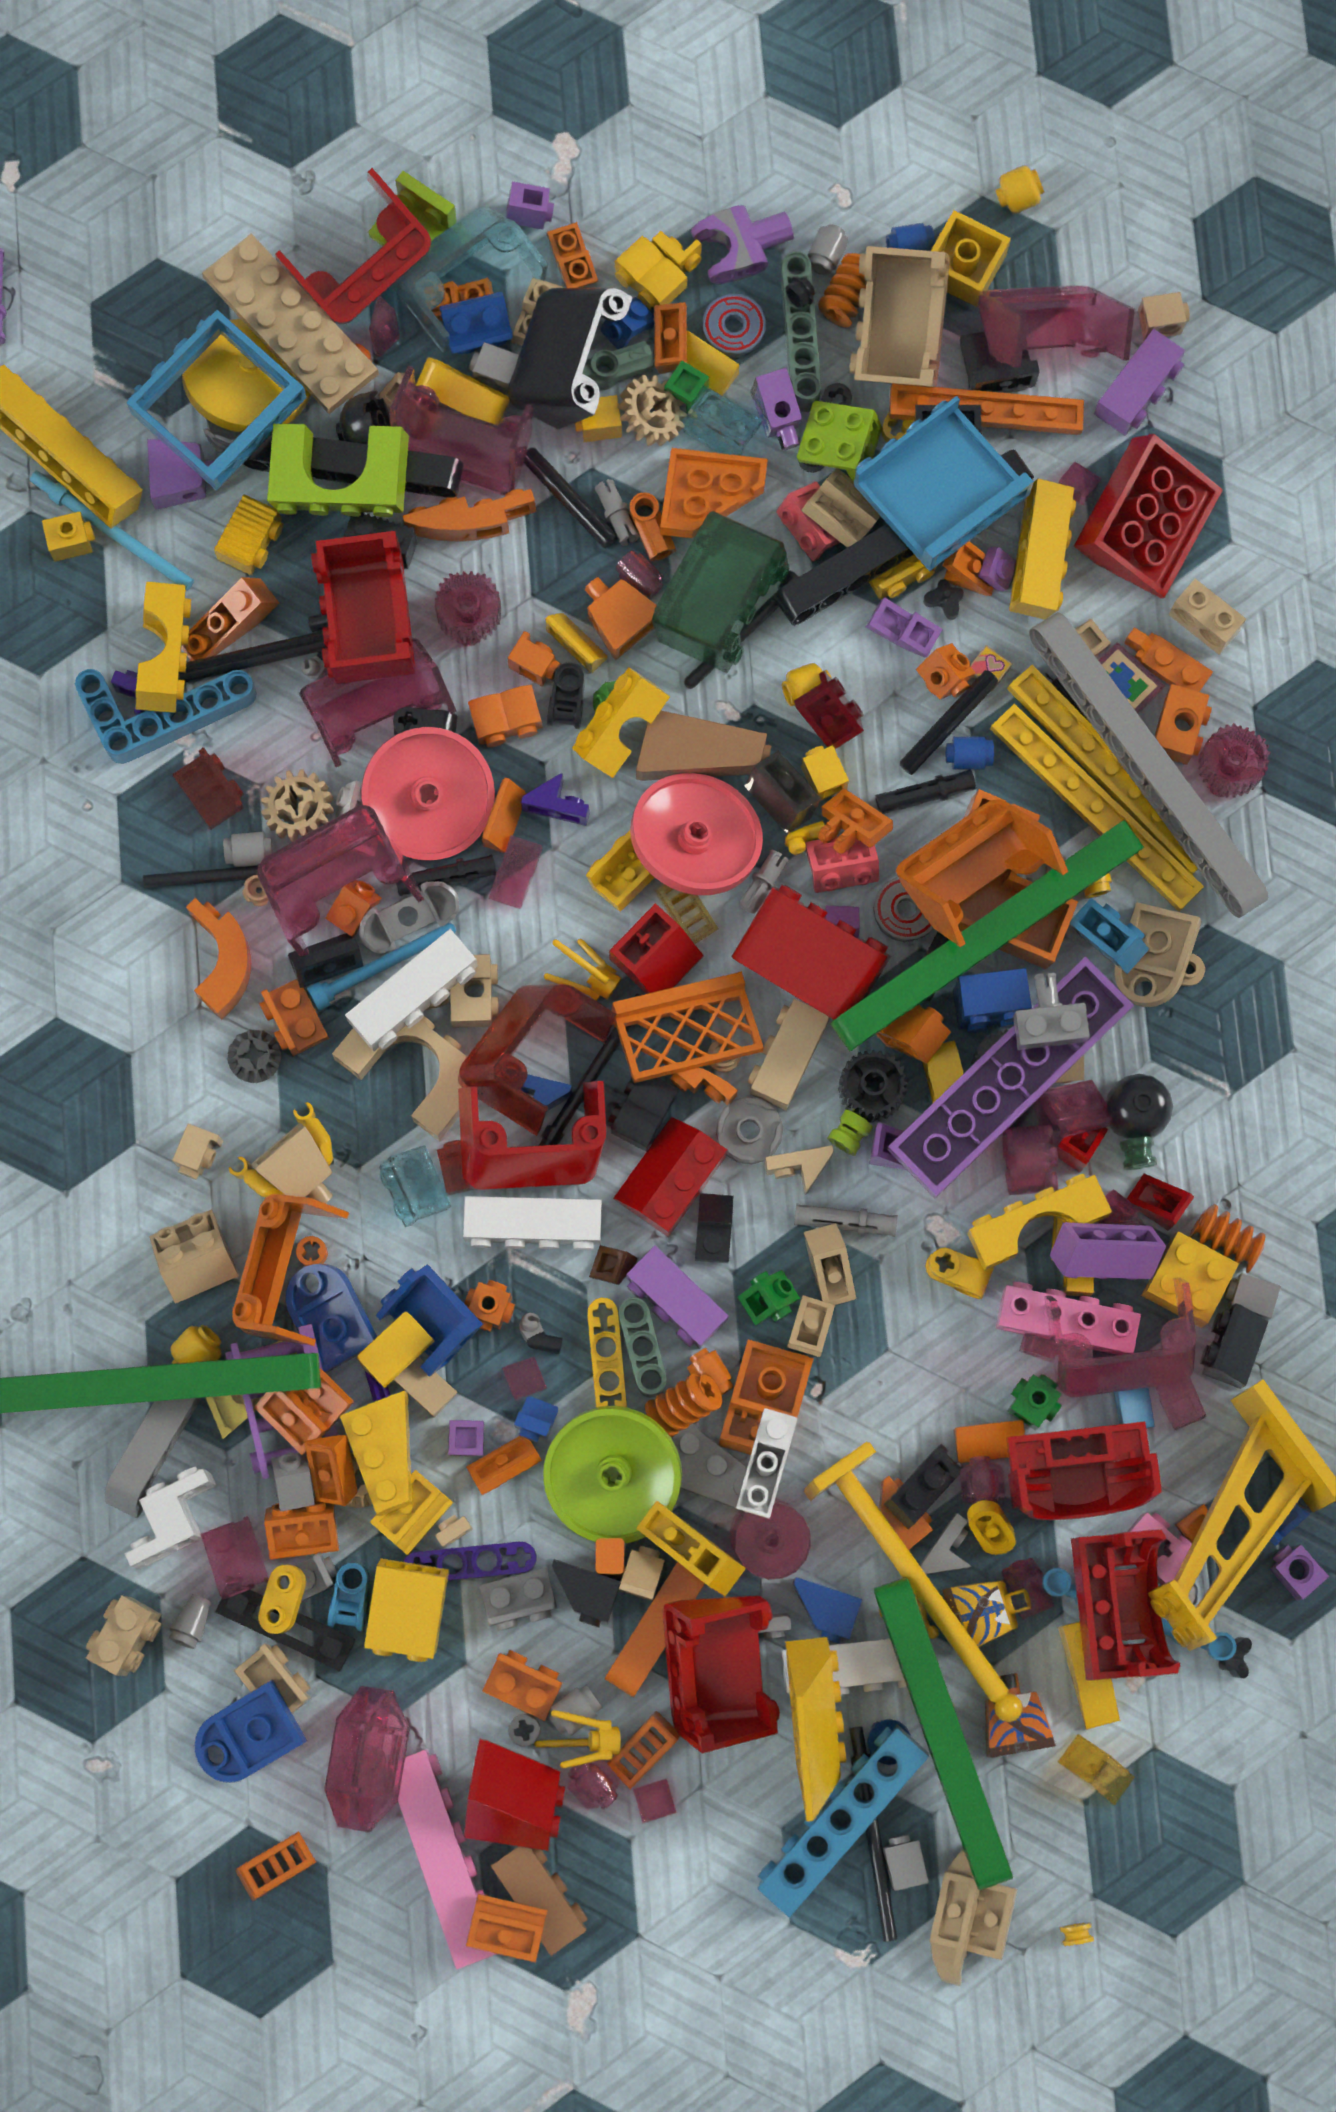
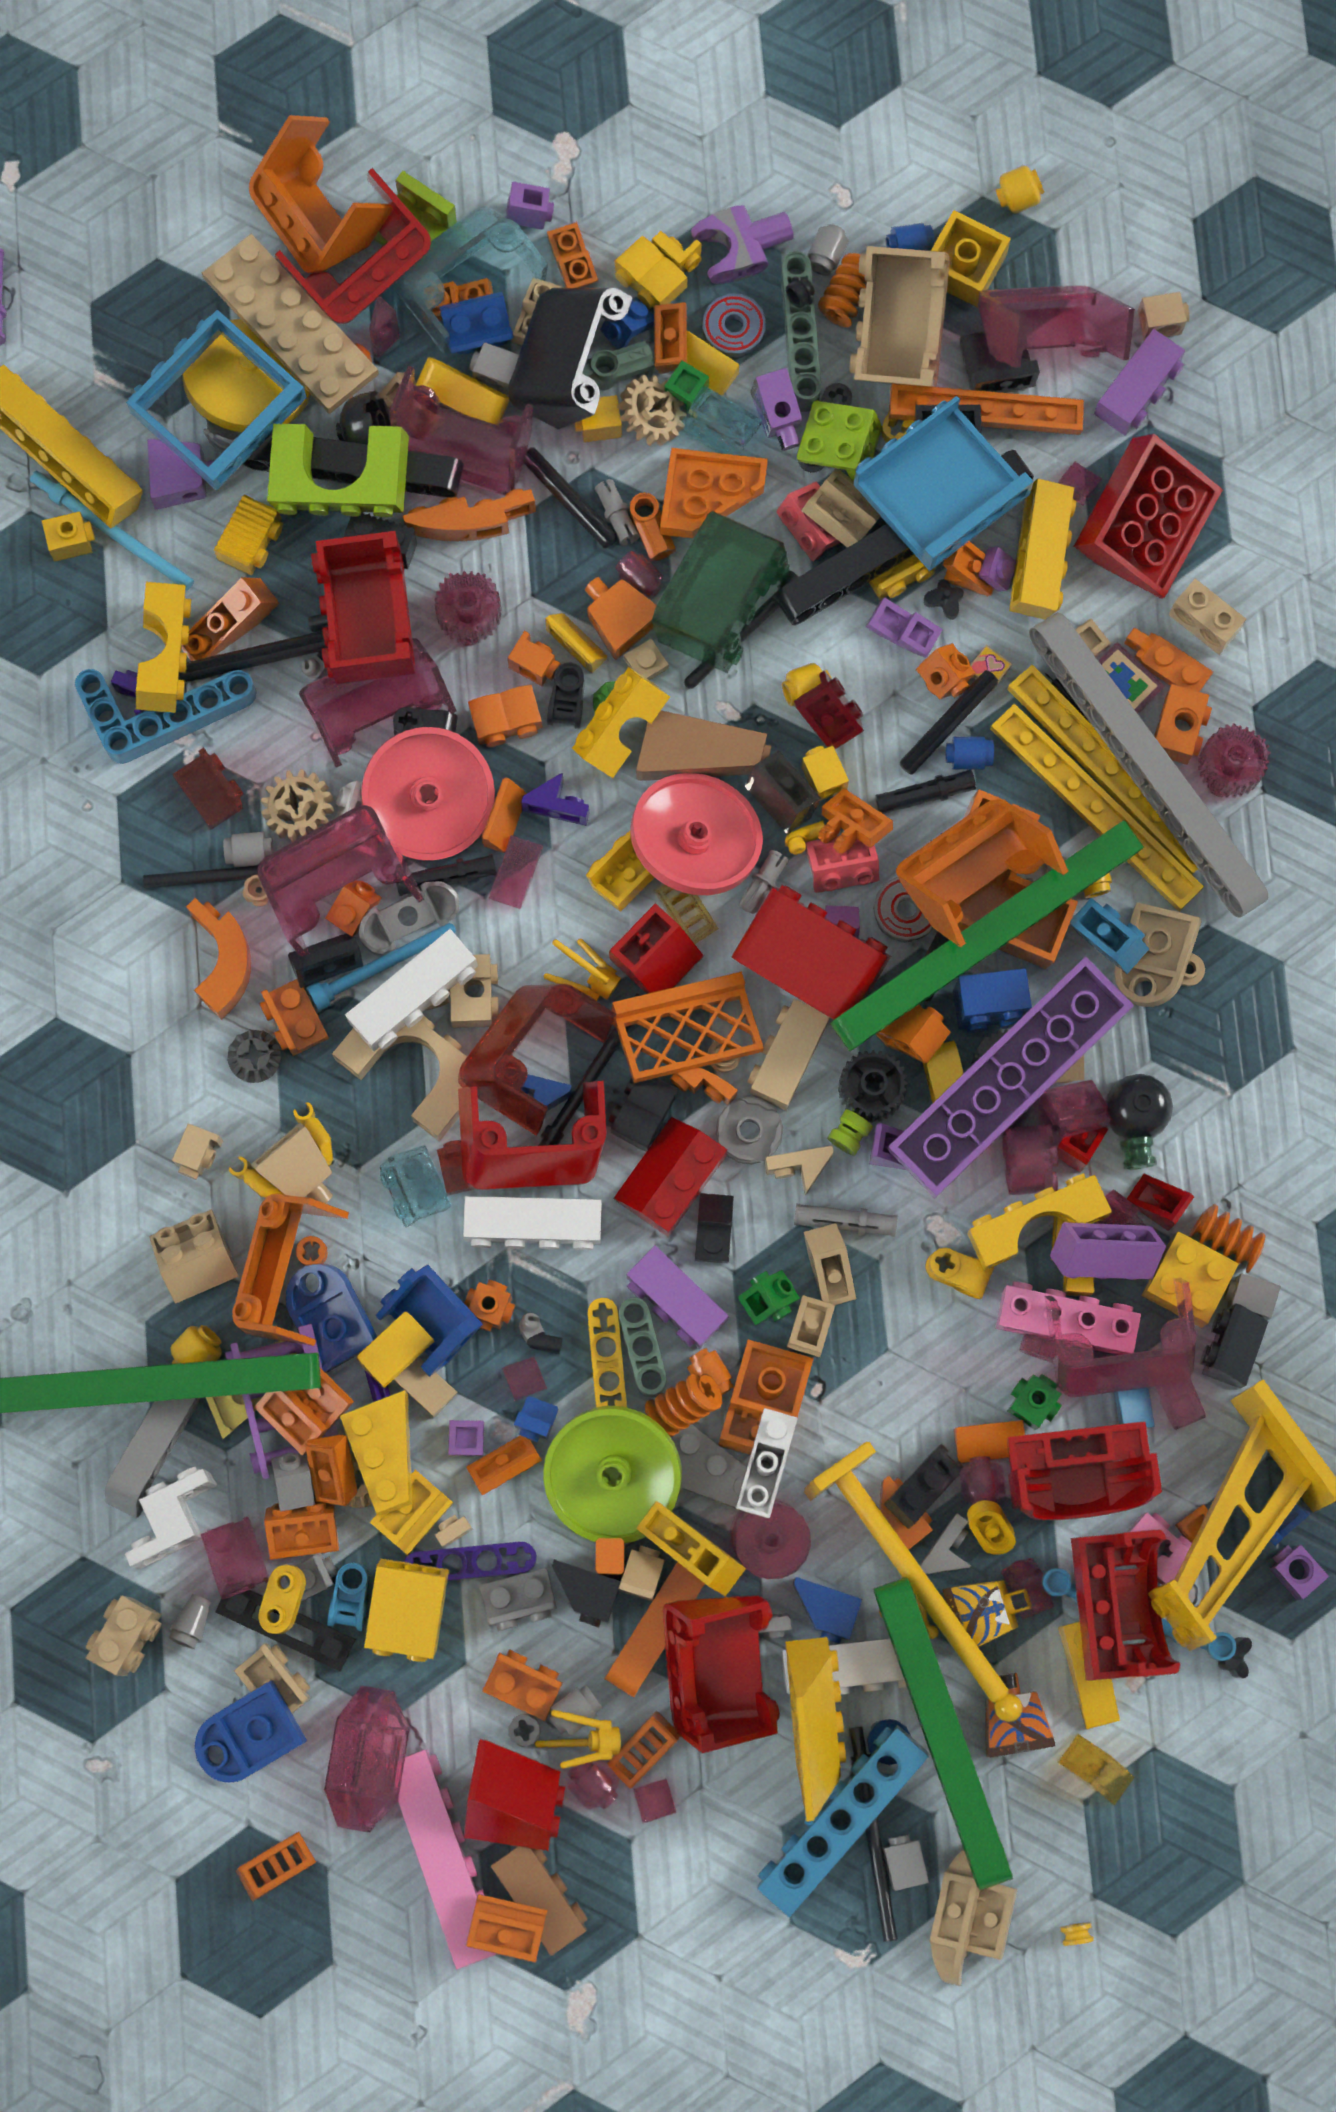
(297, 208): none -> orange windscreen
(612, 1265): reddish brown slope -> none
(646, 660): none -> tan plate
(1050, 1021): light grey brick -> none

